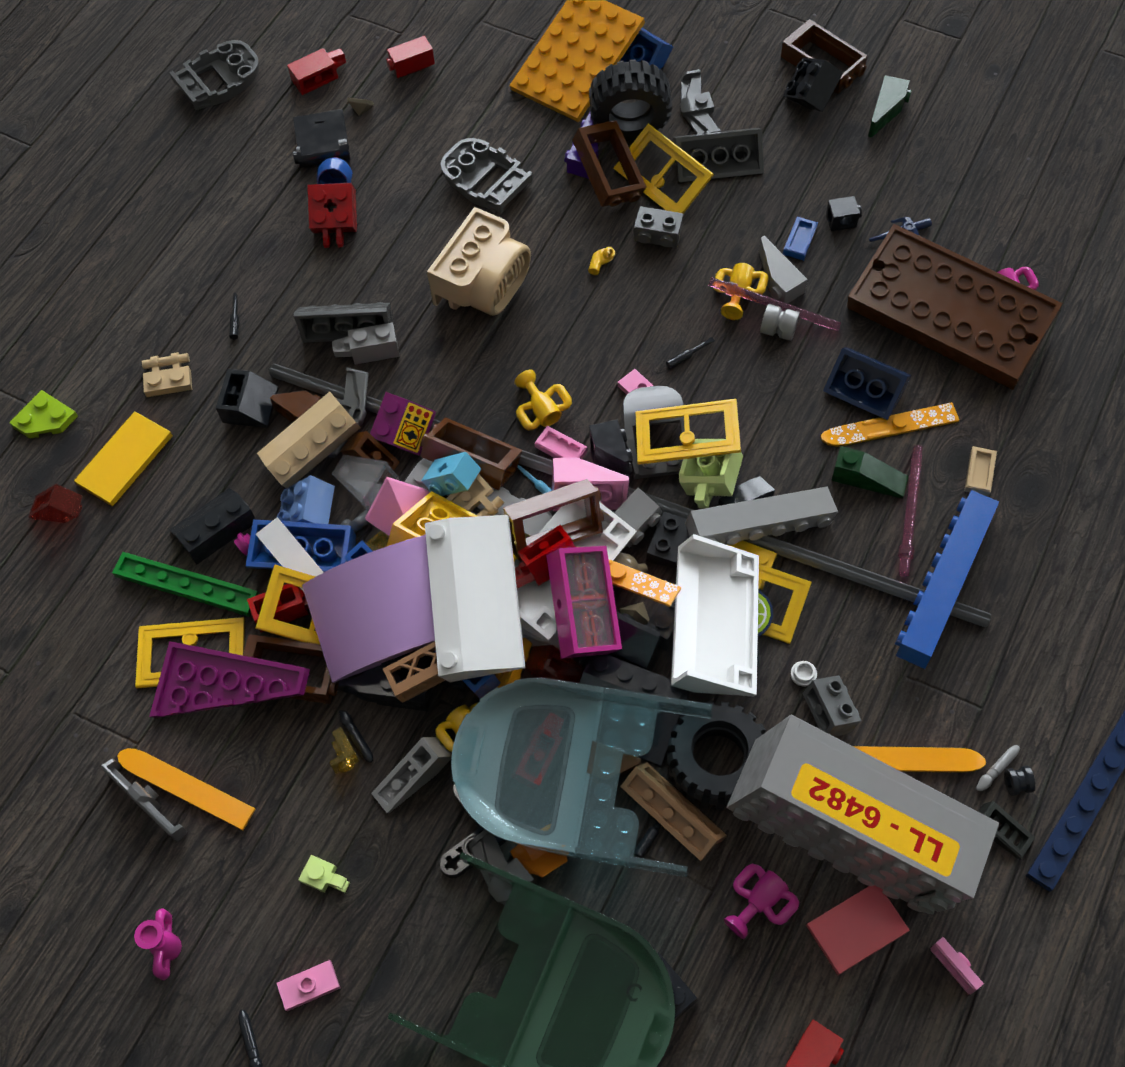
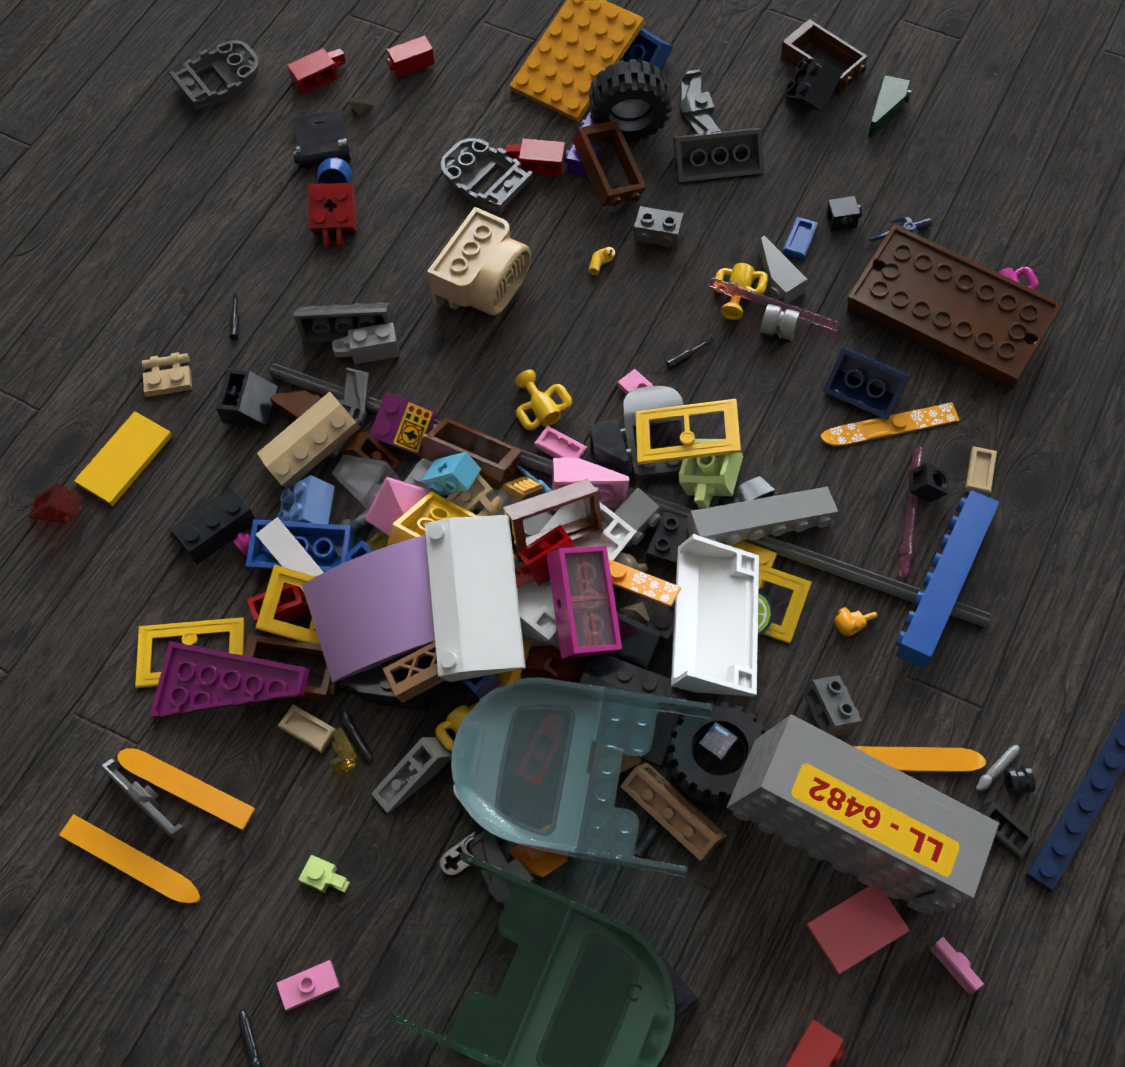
(43, 415): lime plate -> none
(130, 861): none -> light orange piece
(160, 941): dark pink piece -> none
(184, 583): green plate -> none
(307, 728): none -> tan tile
(523, 488): none -> pearl gold slope
(539, 156): none -> hinge
(703, 174): yellow door -> none
(718, 741): none -> dark blue tile
(762, 897): dark pink piece -> none
(803, 673): white plate -> none
(851, 623): none -> light orange piece
(868, 473): dark green slope -> none
(928, 482): none -> black brick

